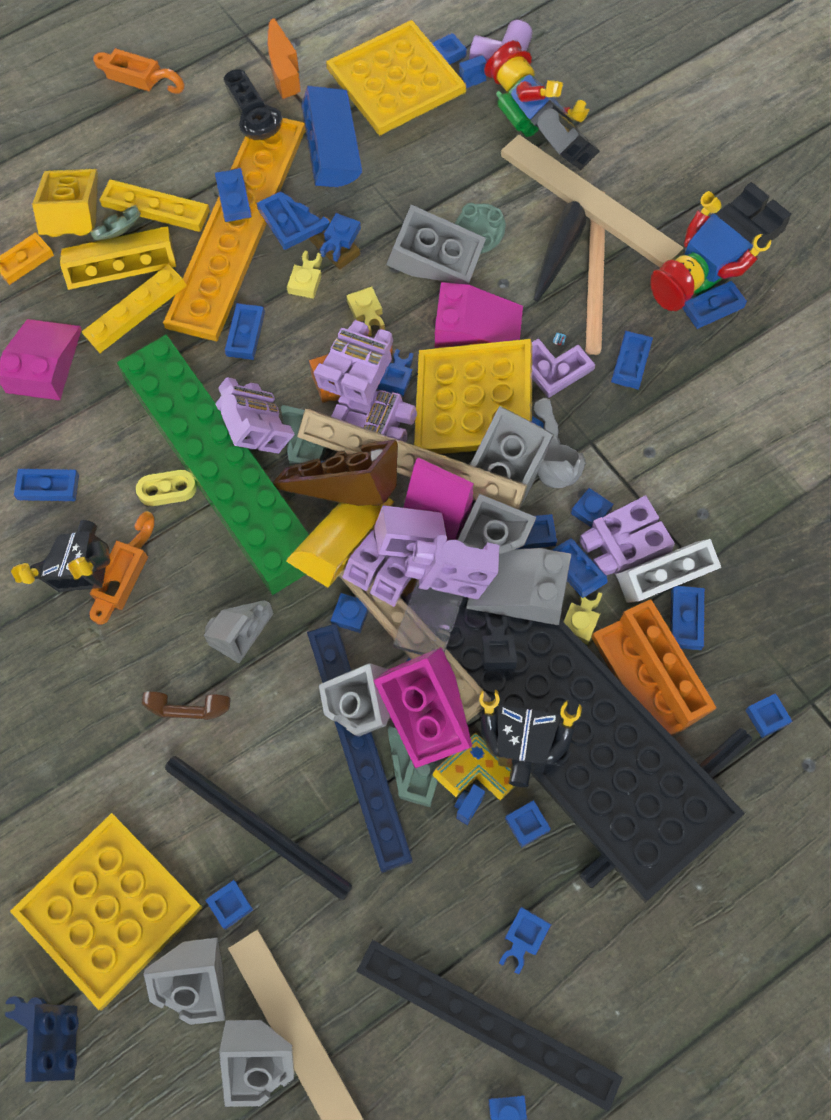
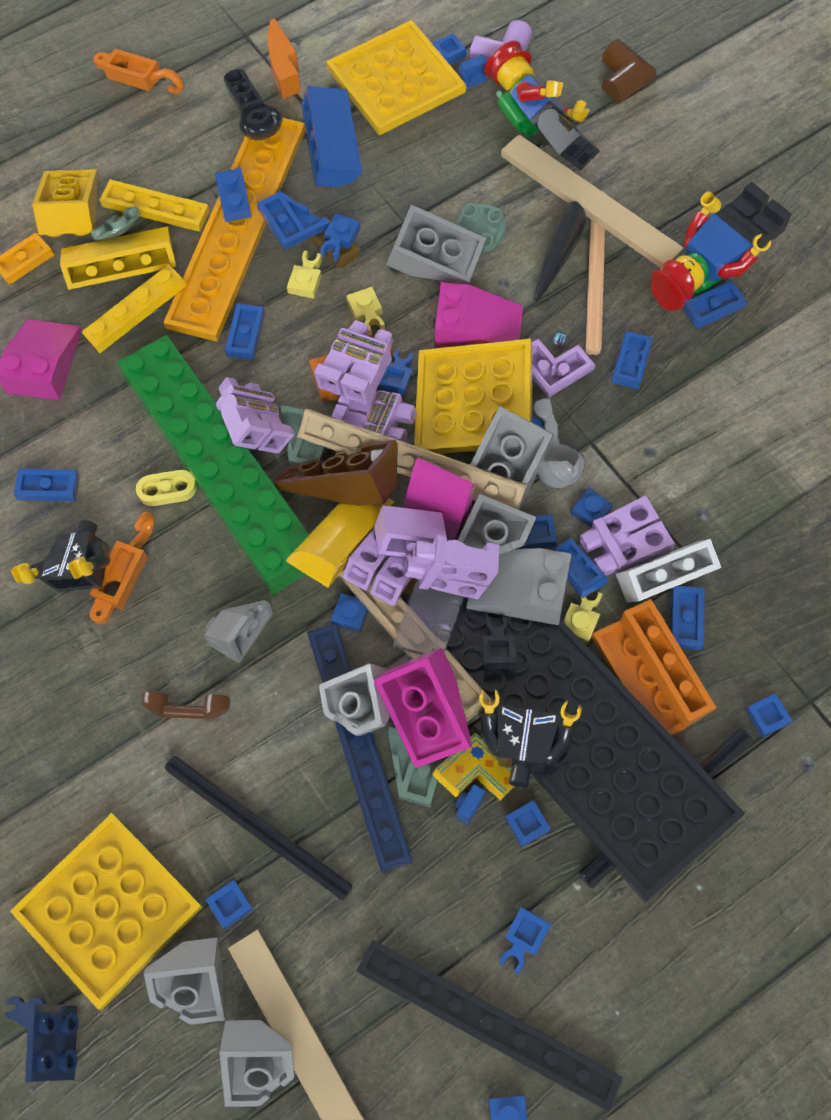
(630, 71): none -> reddish brown brick

